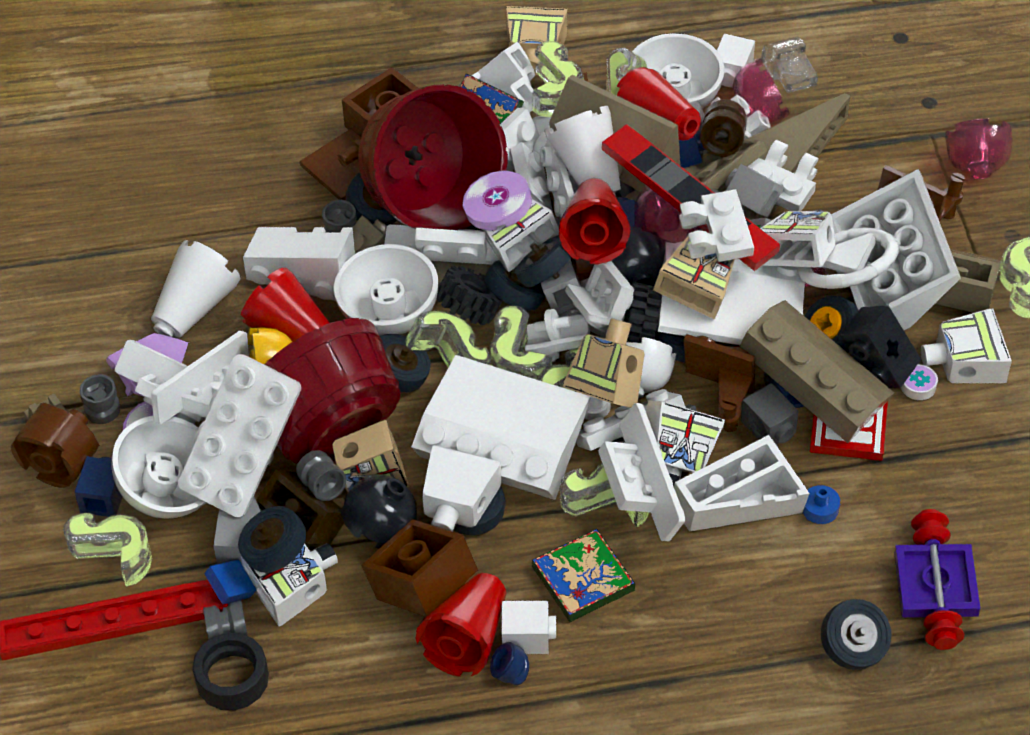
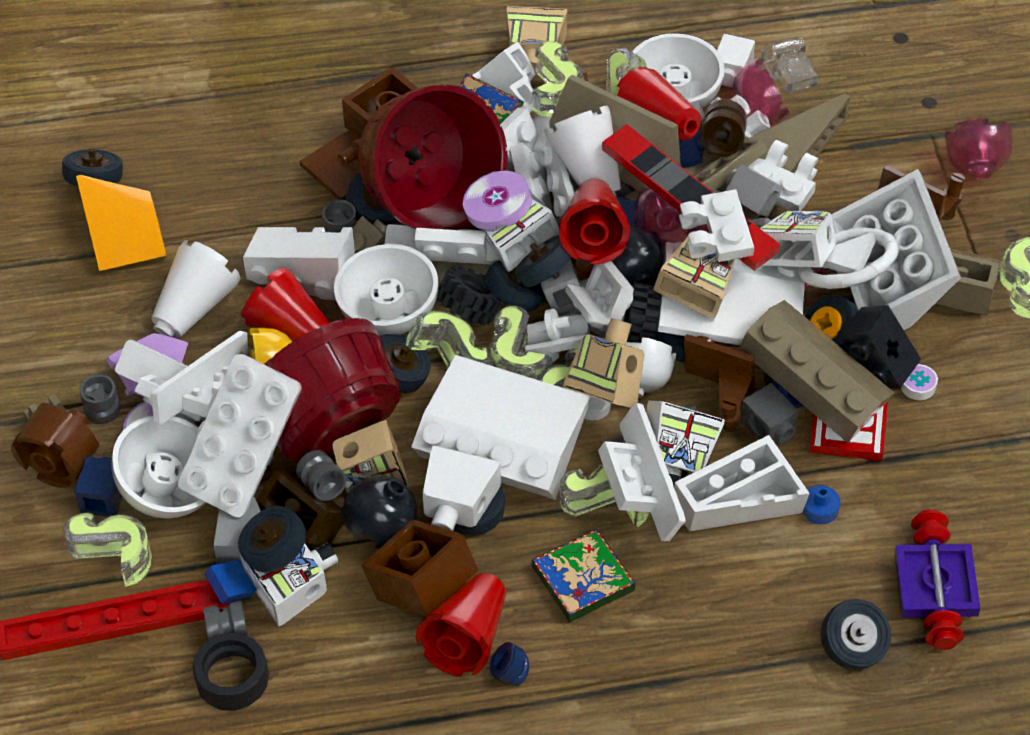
(93, 164): none -> black wheel
(120, 223): none -> light orange slope
(528, 625): white brick -> none
(601, 430): white plate -> none
(970, 349): white torso -> none

